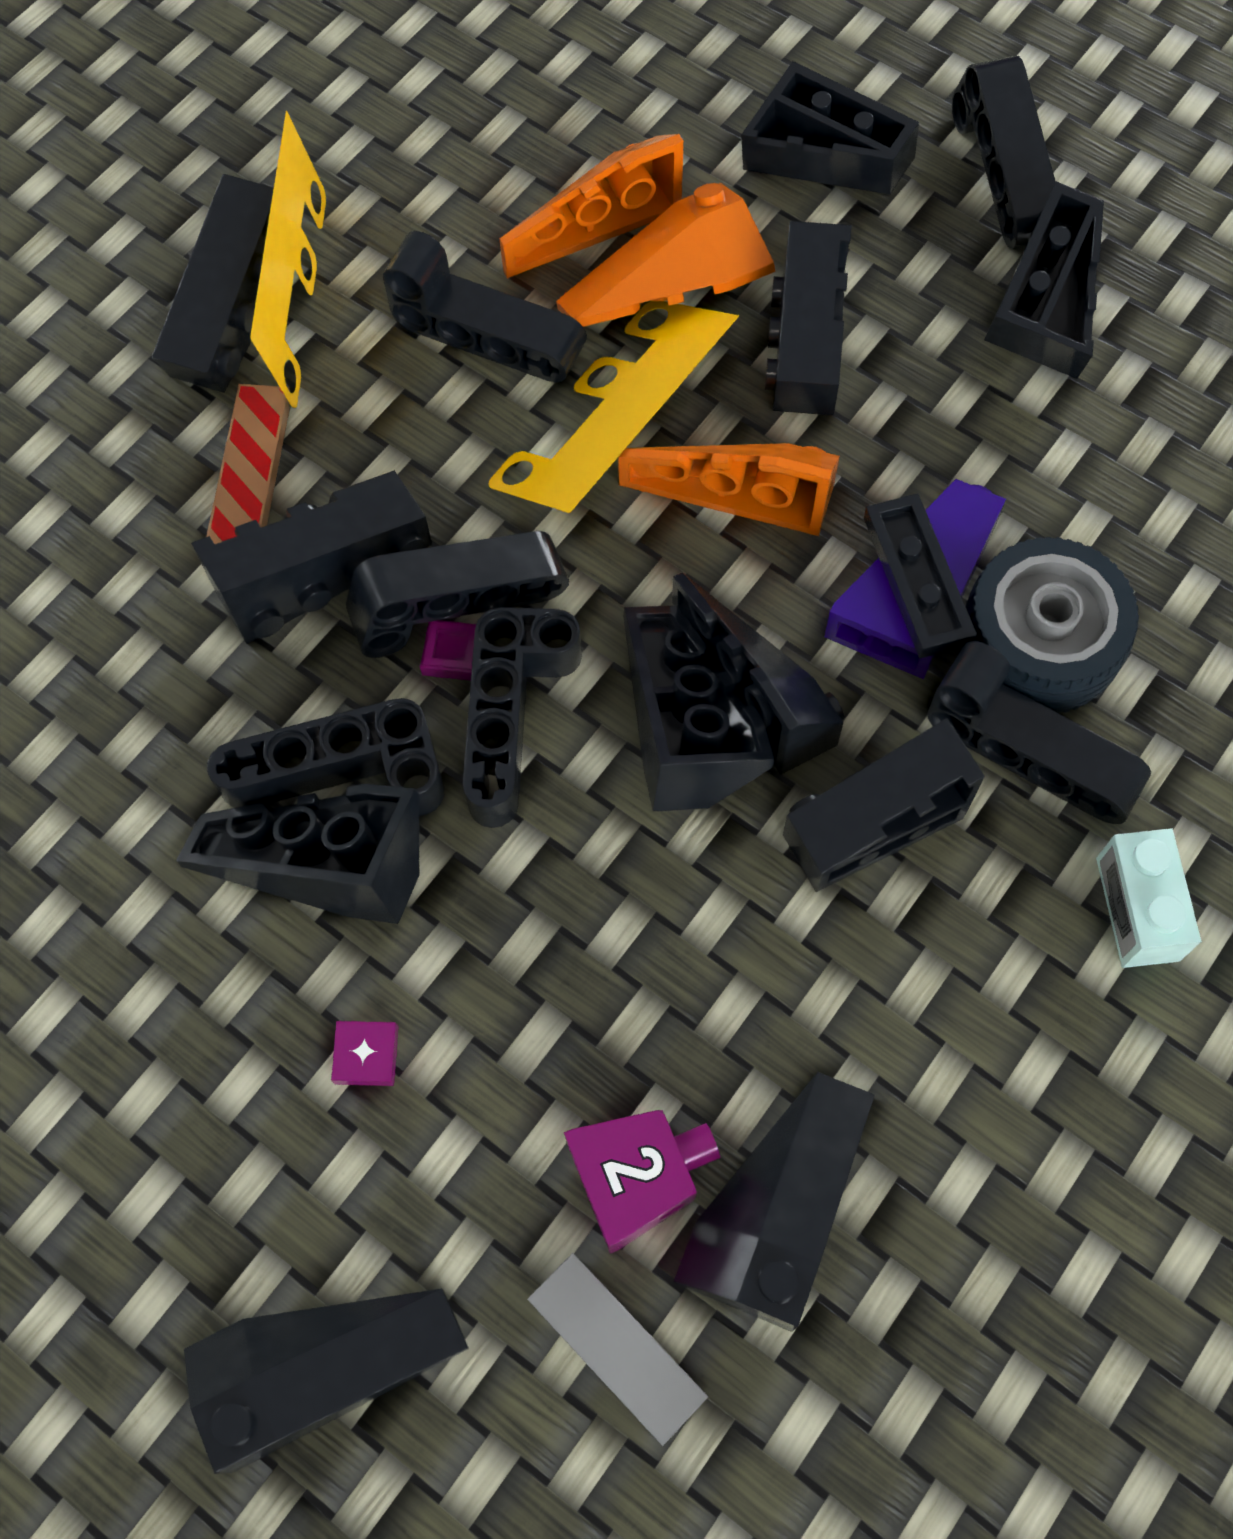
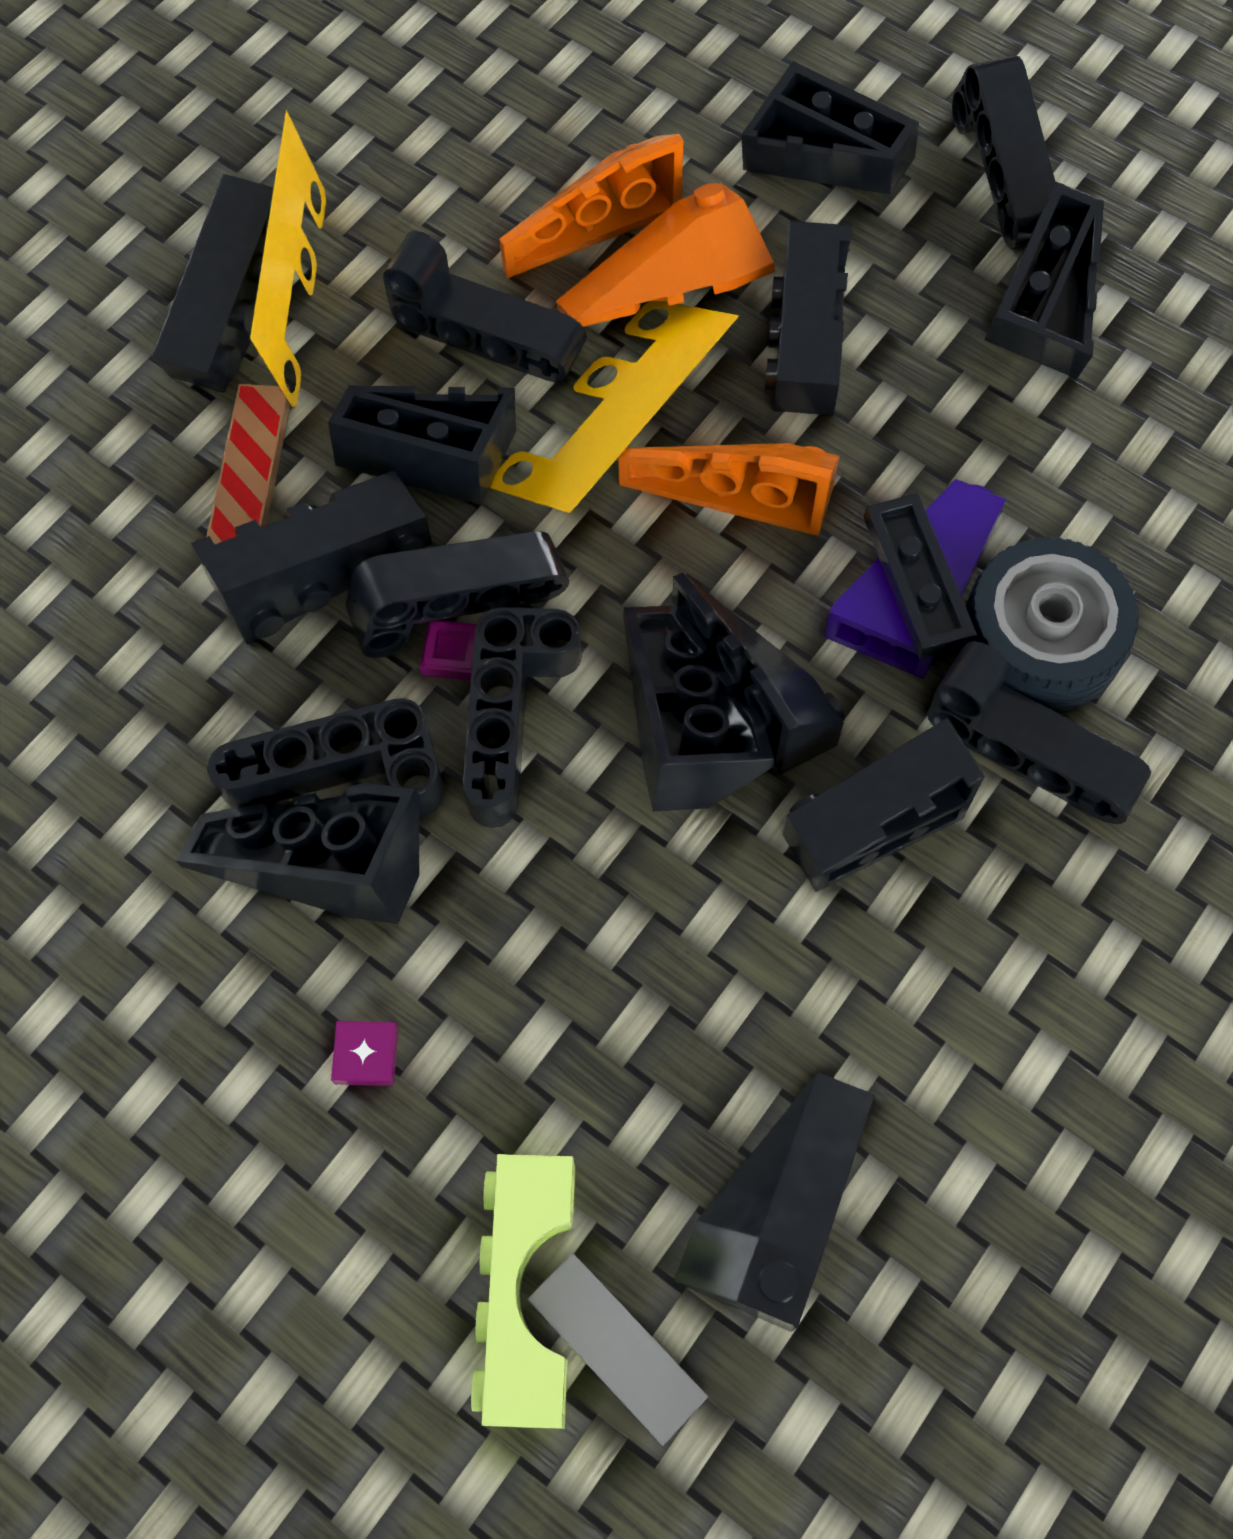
(303, 1368): black wedge -> none
(430, 440): none -> black wedge
(521, 1377): none -> yellowish green arch
(638, 1171): magenta torso -> none
(1148, 898): light aqua brick -> none

